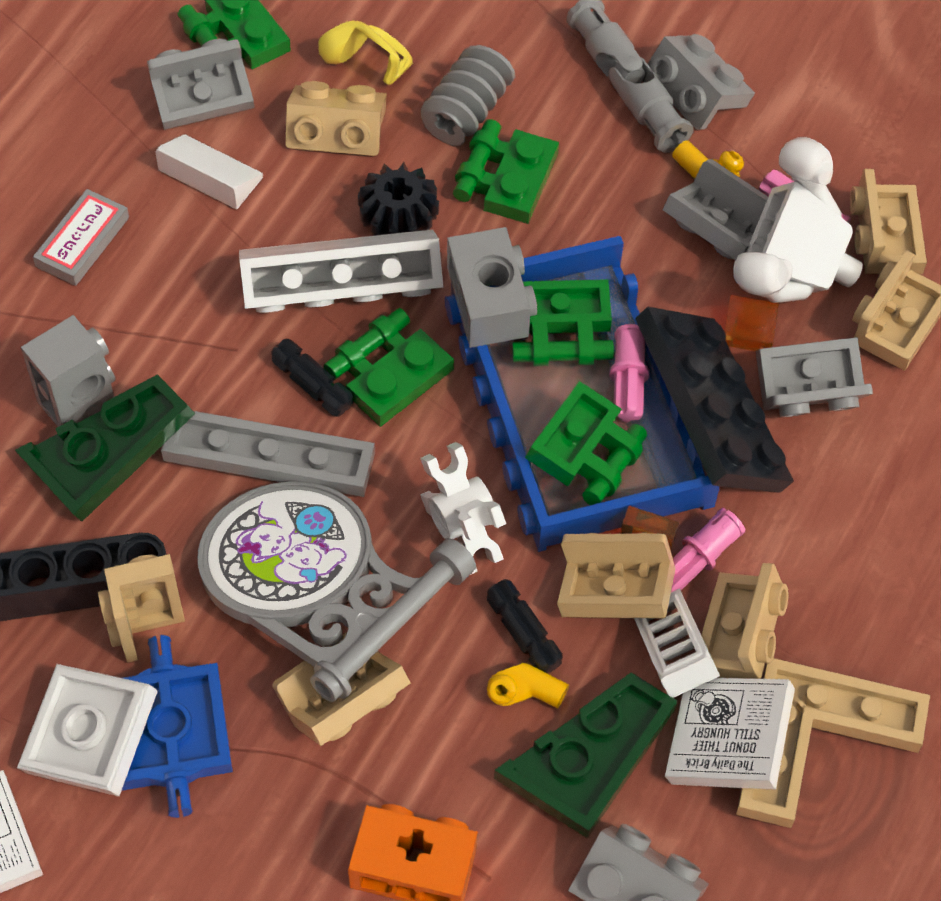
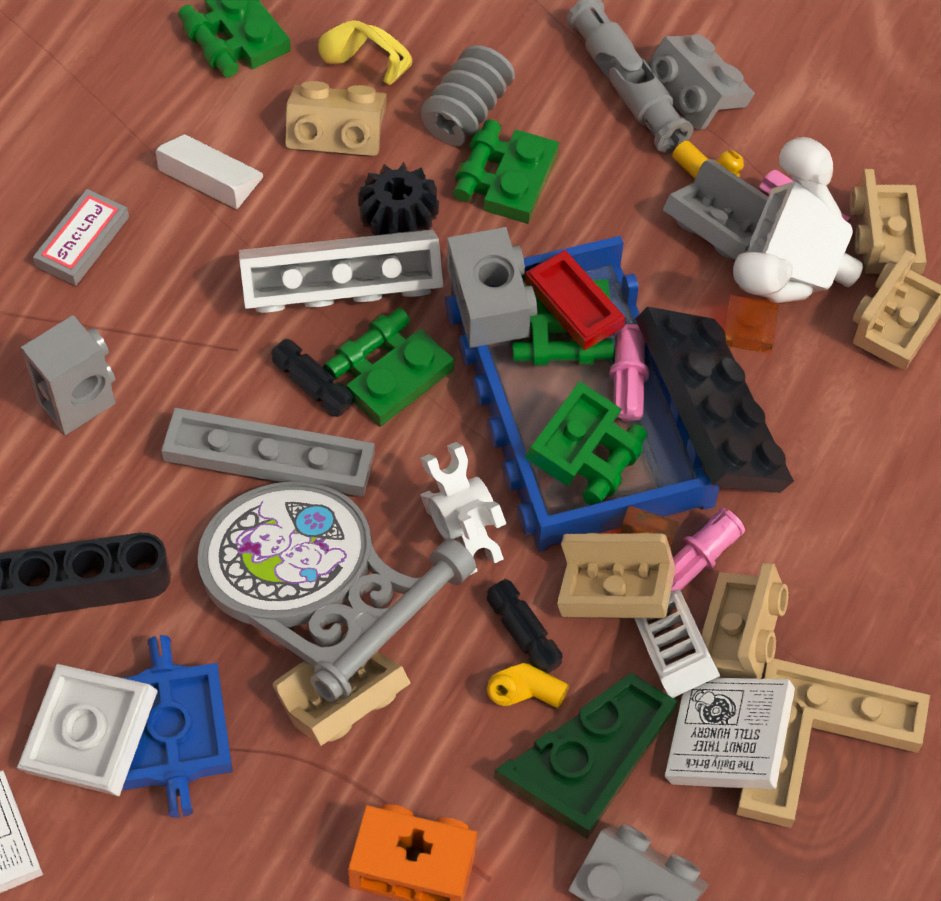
(102, 451): dark green wing -> none
(139, 599): tan bracket -> none
(200, 83): light grey bracket -> none
(575, 300): none -> red tile
(810, 375): light grey bracket -> none

